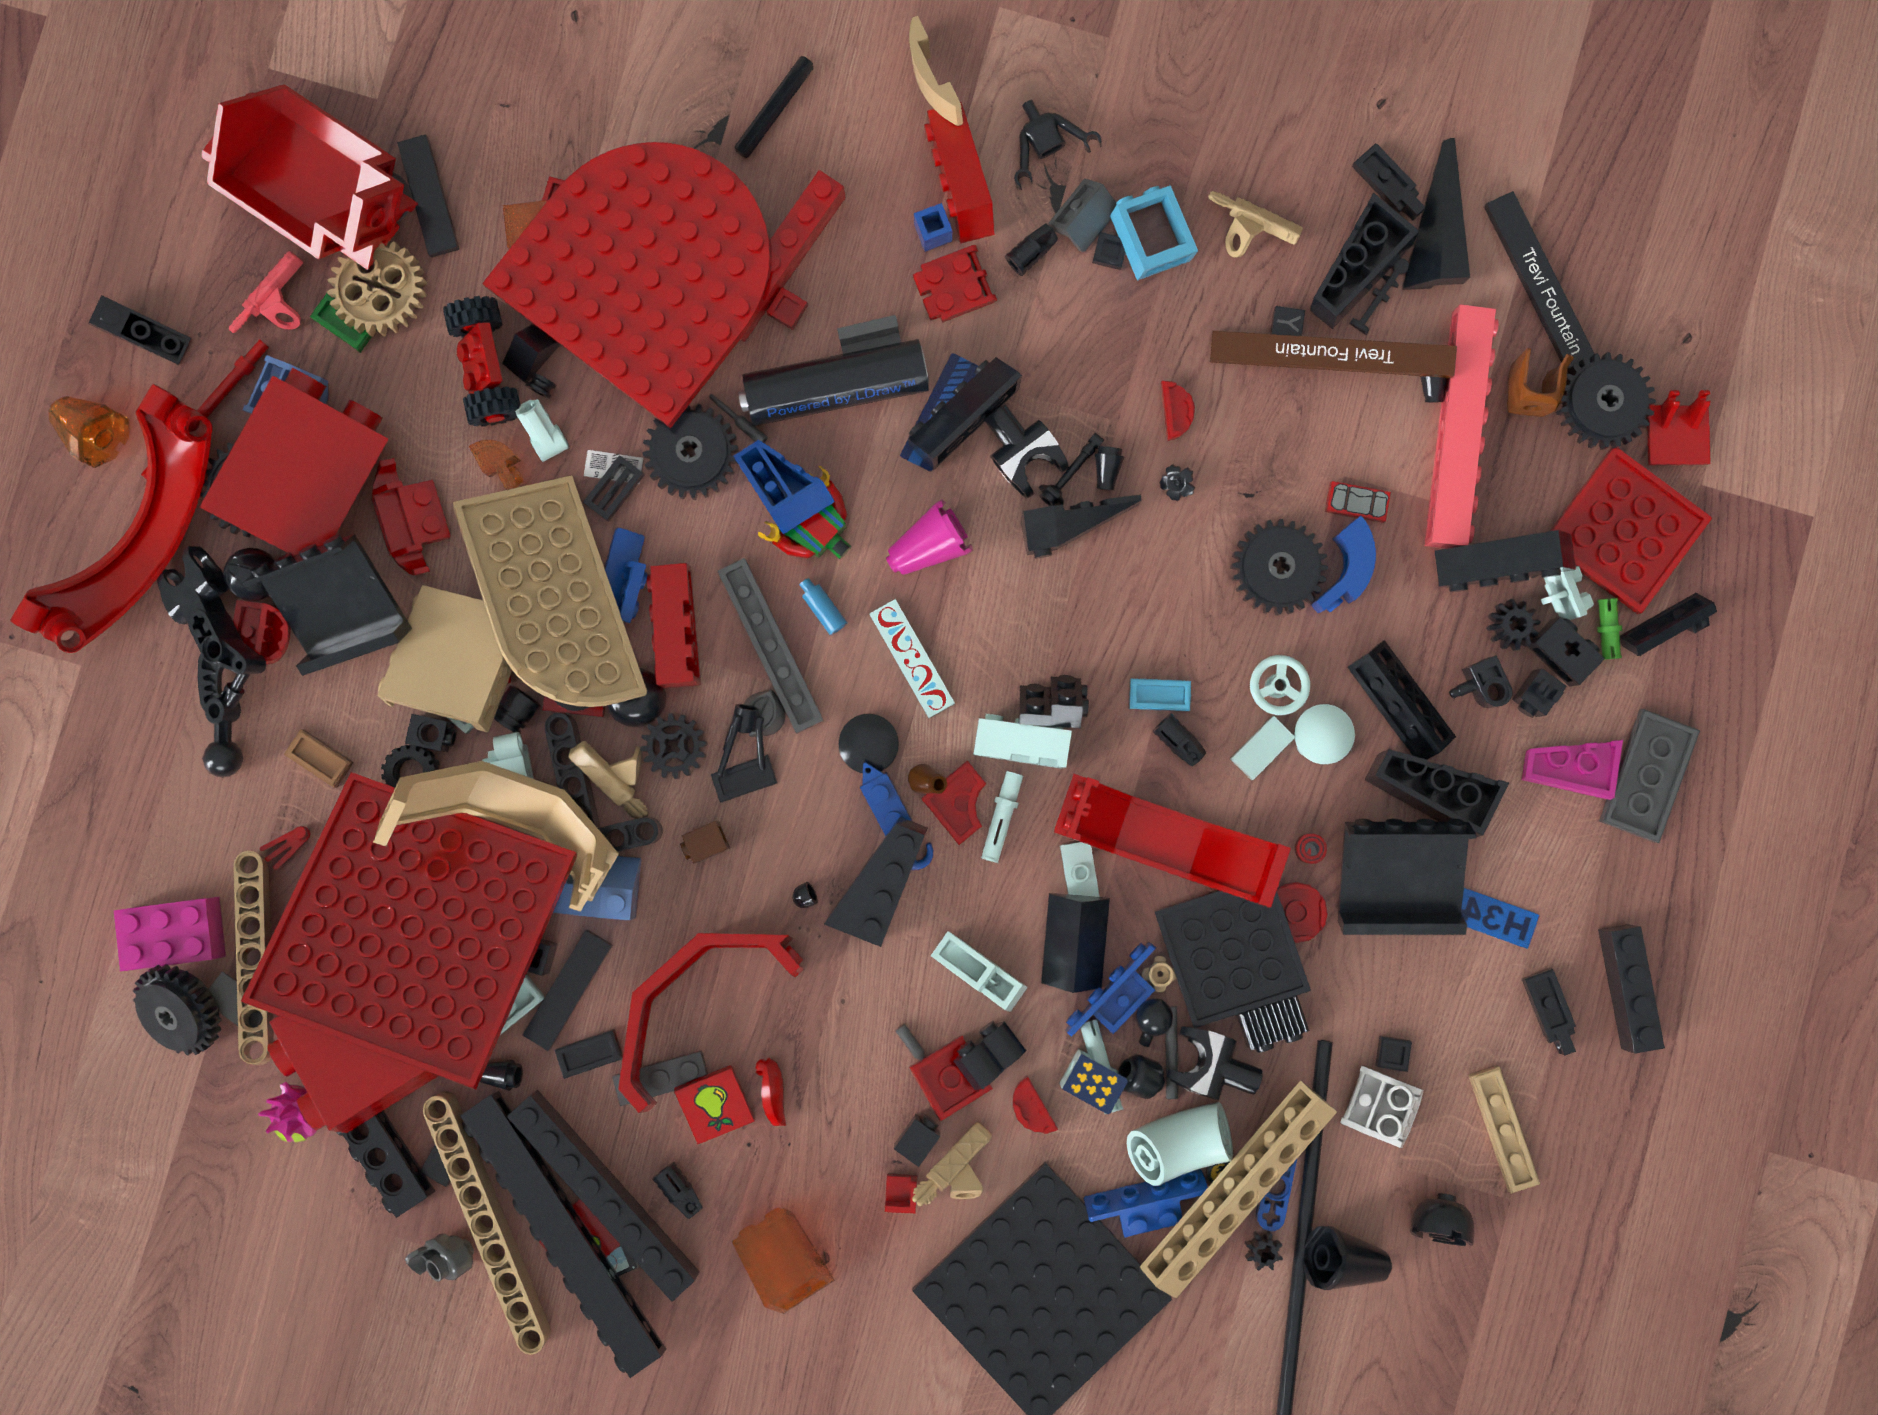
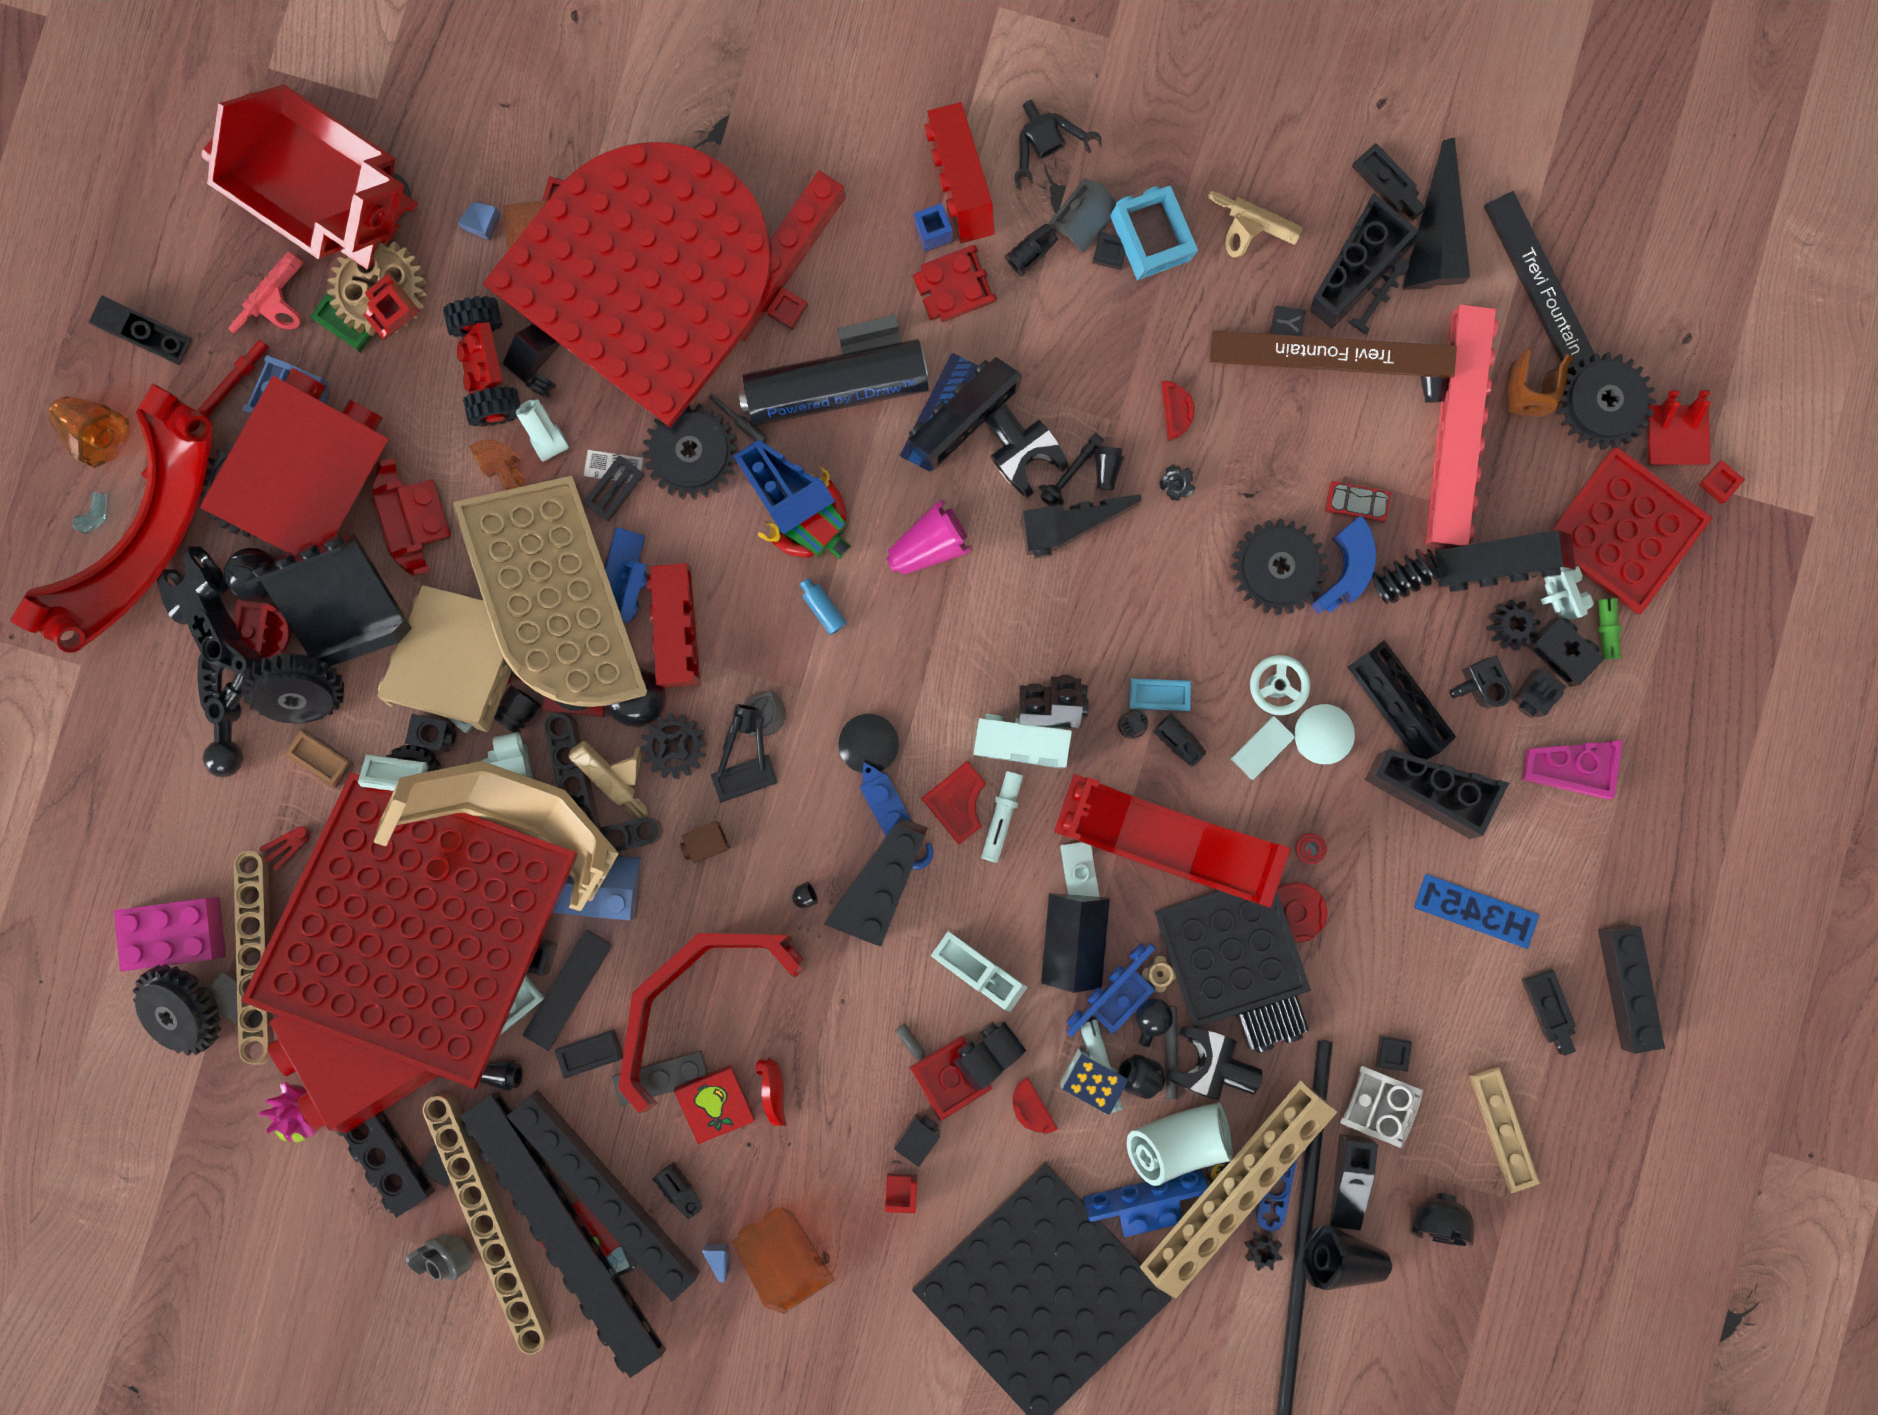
(93, 518): none -> clear light blue arm
(292, 688): none -> black gear
(385, 772): none -> light aqua tile
(388, 306): none -> red brick
(429, 195): black tile -> none
(480, 220): none -> medium blue slope
(718, 1259): none -> medium blue slope
(770, 645): dark grey plate -> none
(774, 107): black axle -> none
(912, 658): light aqua tile -> none
(926, 780): reddish brown cone -> none
(942, 96): tan slope -> none
(955, 1170): tan piece -> none
(1133, 724): none -> black hinge
(1352, 1181): none -> black slope
(1403, 877): black panel -> none
(1407, 576): none -> black piece
(1650, 775): dark grey tile -> none
(1687, 614): black hinge -> none
(1721, 482): none -> red tile

